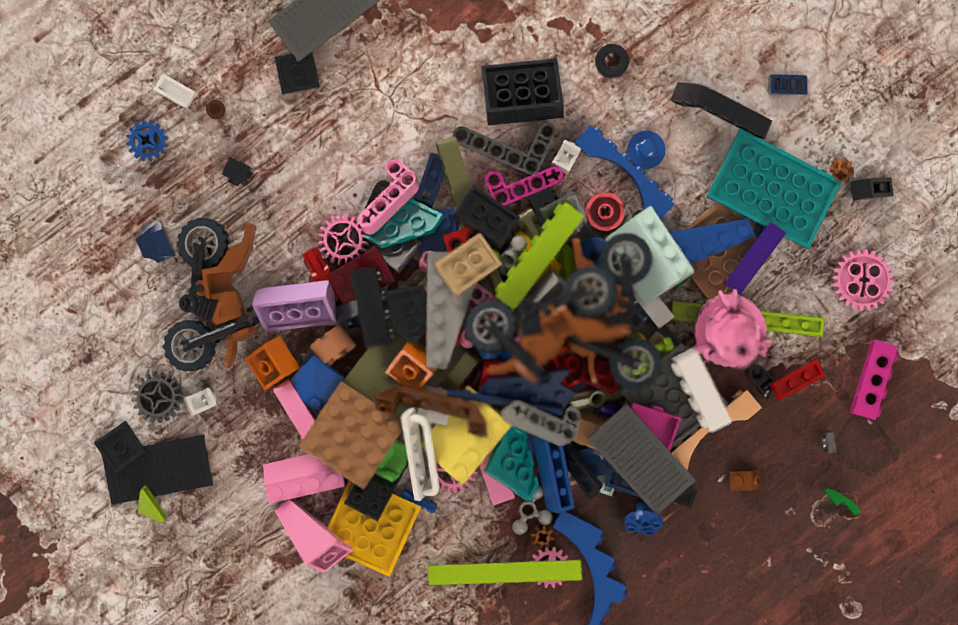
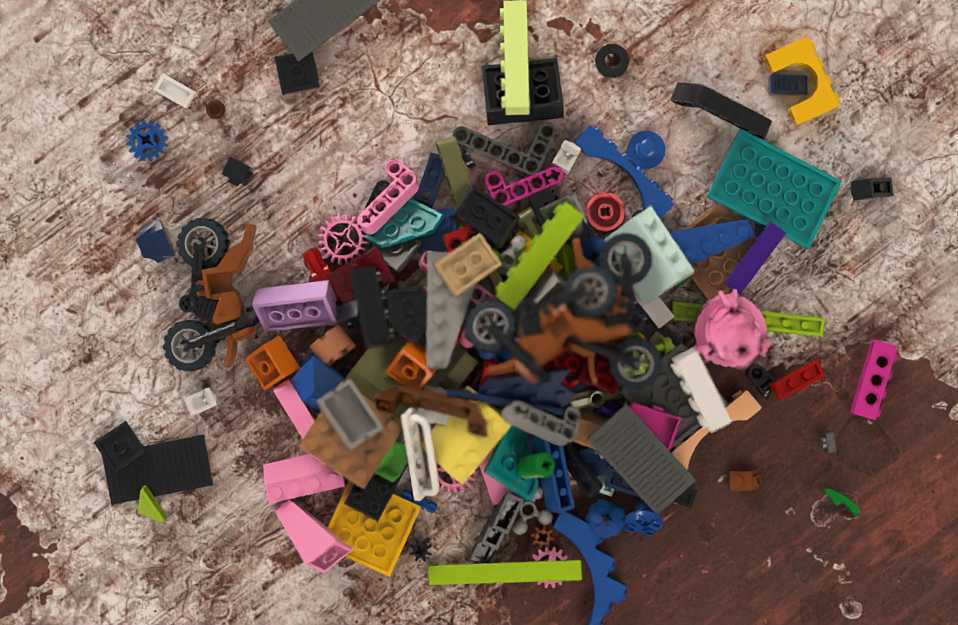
(156, 405): dark grey gear -> none
(349, 415): none -> light grey piece
(418, 555): none -> black gear
(468, 159): none -> black tile
(496, 527): none -> black slope
(516, 58): none -> yellowish green brick
(536, 466): none -> green piece
(609, 510): none -> blue plate
(802, 54): none -> yellow arch
(842, 169): dark orange gear -> none
(880, 281): bright pink gear -> none

